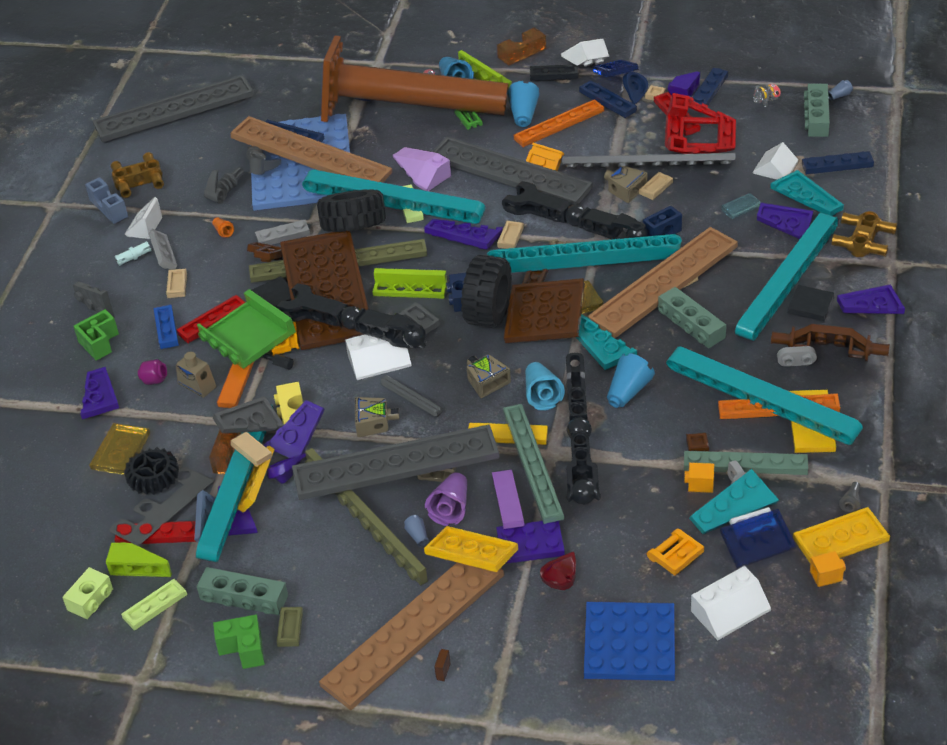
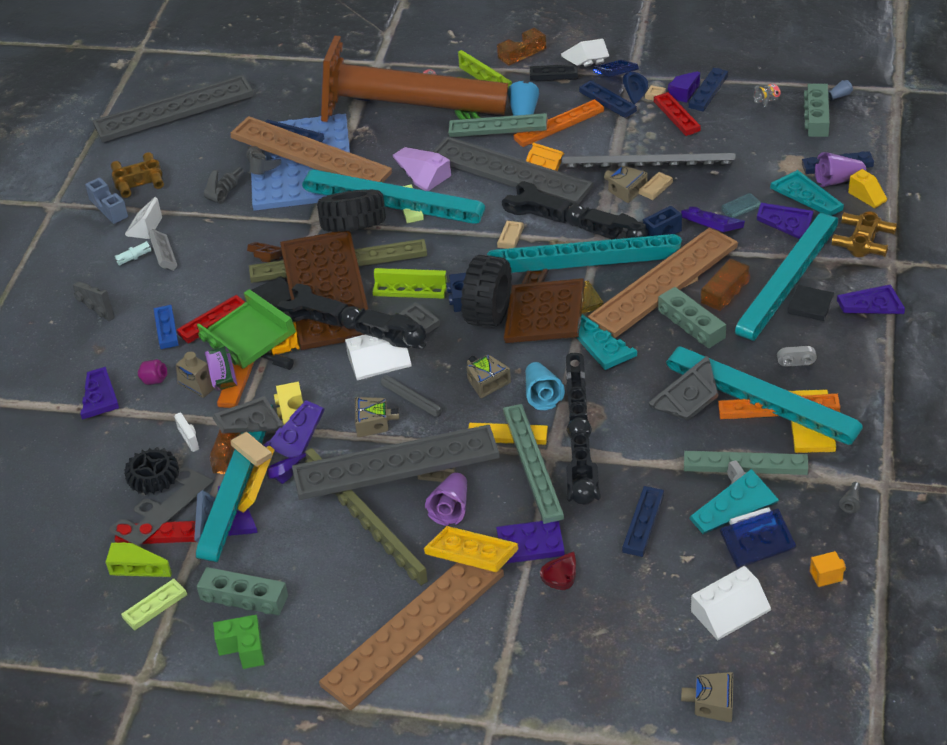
(88, 593): yellowish green brick -> none
(96, 332): bright green brick -> none
(118, 446): clear yellow tile -> none
(176, 283): tan tile -> none
(187, 432): none -> white plate
(221, 368): none -> piece
(223, 227): orange cone -> none
(283, 232): light grey plate -> none
(289, 626): olive tile -> none
(416, 529): sand blue cone -> none
(442, 665): reddish brown tile -> none
(455, 68): dark azure cone -> none
(464, 233): dark purple wing -> none
(498, 125): none -> sand green plate
(508, 499): medium lavender tile -> none
(629, 378): dark azure cone -> none
(629, 641): blue plate -> none
(643, 521): none -> dark blue plate
(675, 124): red windscreen -> none
(680, 555): light orange plate -> none
(689, 392): none -> dark grey wing
(697, 442): reddish brown tile -> none
(700, 477): light orange brick -> none
(712, 220): none -> dark purple wing
(712, 696): none -> dark tan torso
(725, 284): none -> clear orange brick
(776, 162): white slope -> none
(832, 334): reddish brown plate -> none
(836, 169): none -> medium lavender cone
(843, 534): yellow tile -> none
(866, 188): none -> yellow slope

